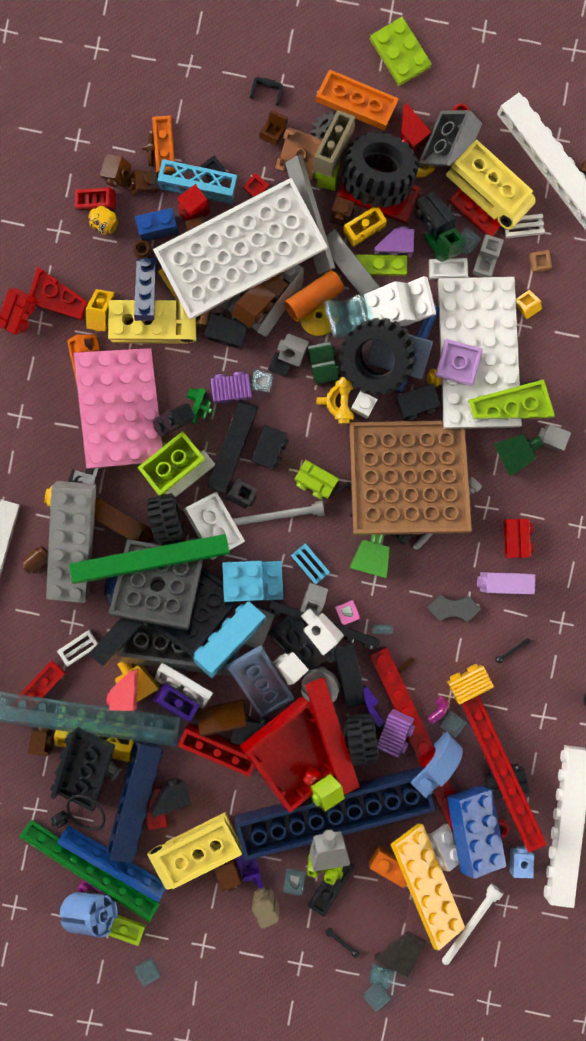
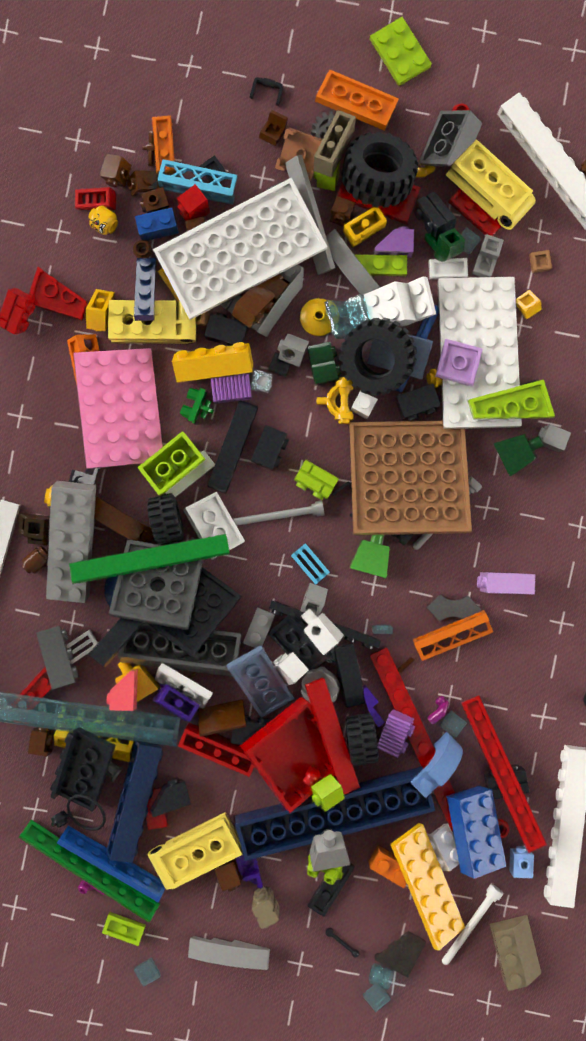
(35, 528): none -> dark brown brick
(57, 657): none -> dark grey brick
(88, 914): medium blue cylinder -> none
(154, 201): none -> reddish brown brick
(173, 419): black brick -> none
(212, 362): none -> yellow brick
(229, 639): medium azure brick -> none
(229, 953): none -> light grey slope
(246, 490): black brick -> none
(252, 581): medium azure bracket -> none
(255, 185): red plate -> none
(294, 882): clear light blue slope -> none
(313, 297): orange piece -> none
(347, 612): slope -> none
(413, 129): red slope -> none
(451, 631): none -> orange fence
(470, 683): yellow brick -> none
(499, 659): black hinge -> none
(515, 952): none -> dark tan slope
(517, 538): red brick -> none
(539, 224): white tile -> none

